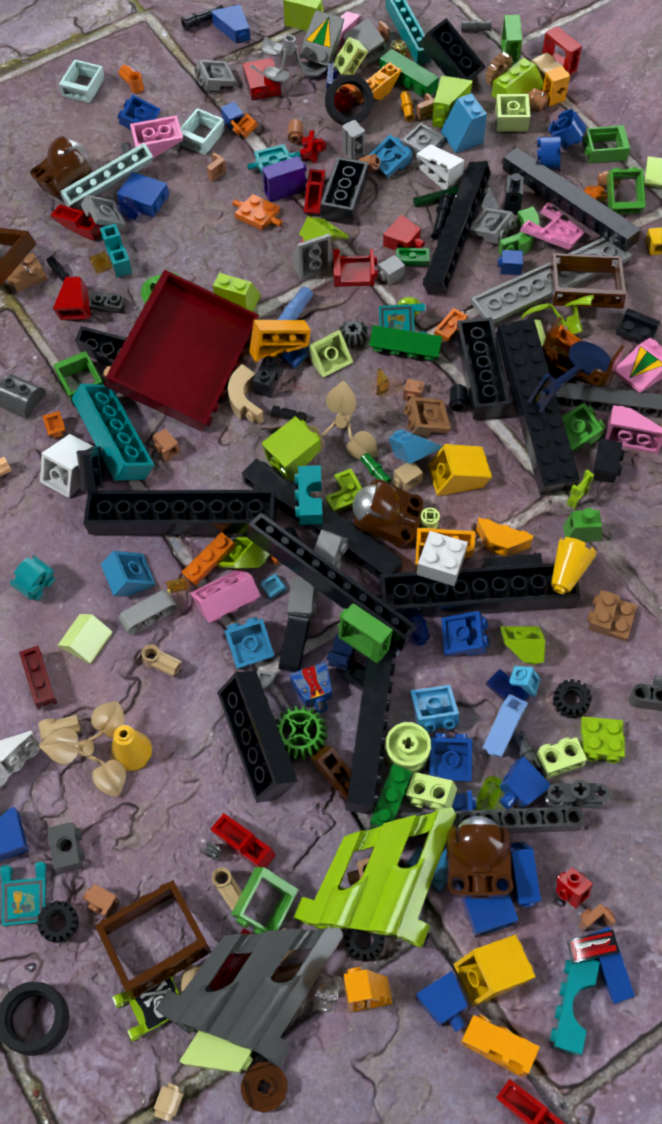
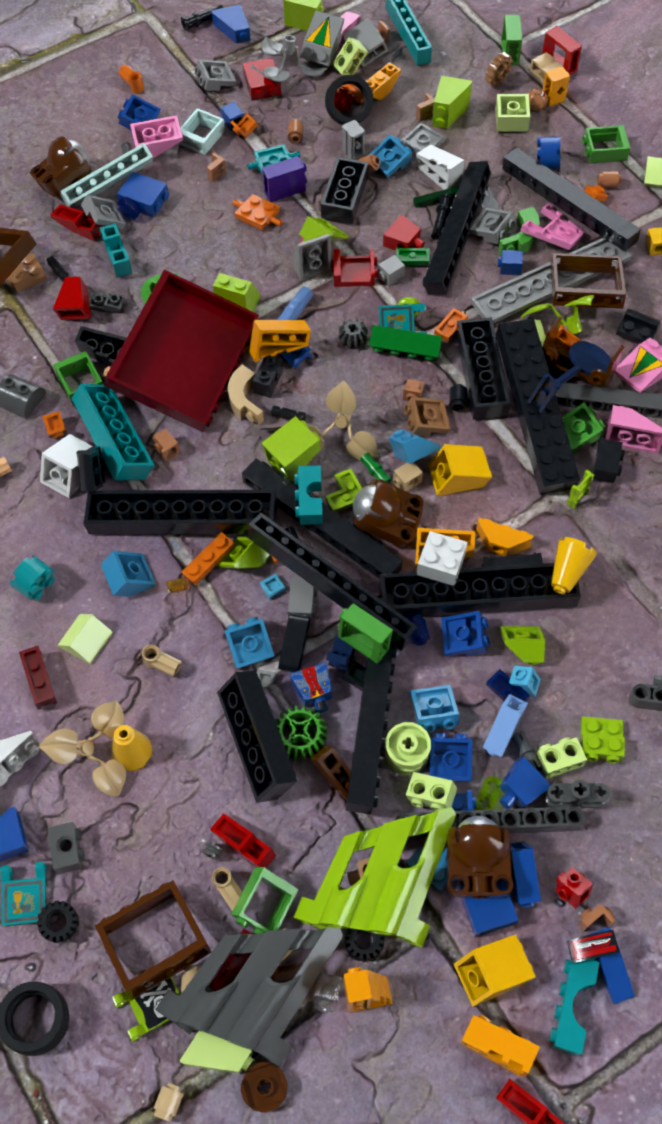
(50, 725): tan piece -> none
(80, 92): light aqua window -> none
(100, 262): clear yellow slope -> none
(100, 900): nougat brick -> none
(147, 612): light grey beam -> none
(225, 595): bright pink slope -> none
(312, 147): red hips -> none
(314, 191): red slope -> none
(329, 354): yellowish green slope -> none
(331, 74): clear blue plate -> none
(331, 547): light grey brick -> none
(382, 382): clear yellow slope -> none
(391, 796): green brick -> none
(399, 46): clear yellow wheel -> none
(407, 106): light orange pin -> none
(412, 75): brick -> none
(430, 518): yellowish green wheel -> none
(444, 1001): blue torso -> none
(451, 52): black brick -> none
(465, 124): dark azure slope -> none
(476, 25): dark grey pin -> none
(513, 187): black torso -> none
(518, 79): lime slope -> none
(564, 707): black tyre -> none
(568, 127): blue brick -> none
(584, 525): bright green torso -> none
(611, 616): medium nougat plate -> none
(626, 207): bright green window -> none

